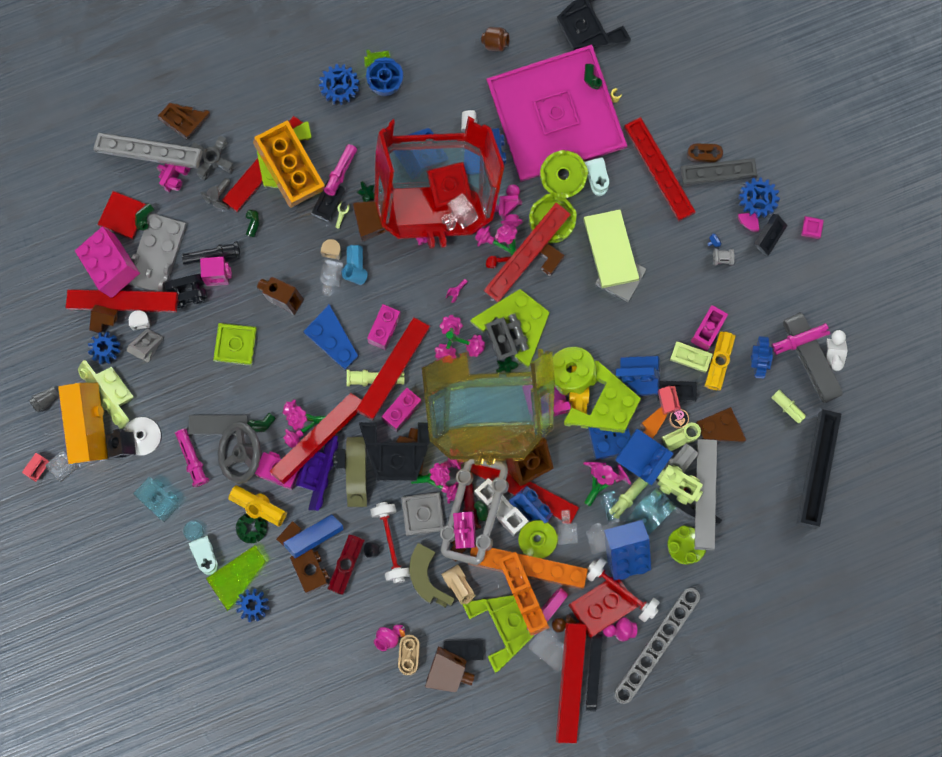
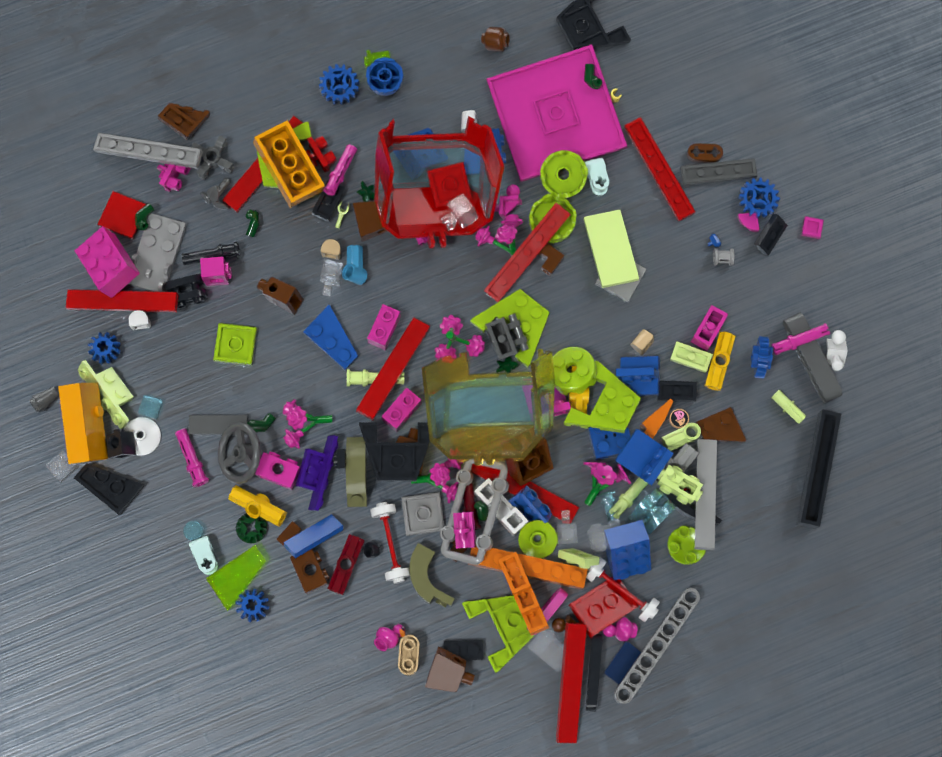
(33, 464): coral piece -> none
(101, 316): reddish brown piece -> none
(108, 487): none -> black wing
(145, 345): light grey slope -> none
(150, 407): none -> clear light blue tile
(161, 509): clear light blue brick -> none
(316, 146): none -> red hips
(316, 439): tile -> none
(455, 291): dark pink hand -> none
(457, 582): tan piece -> none
(492, 261): red hand -> none
(578, 557): none -> yellowish green plate
(621, 662): none -> dark blue slope
(642, 342): none -> tan brick
(669, 400): coral piece -> none

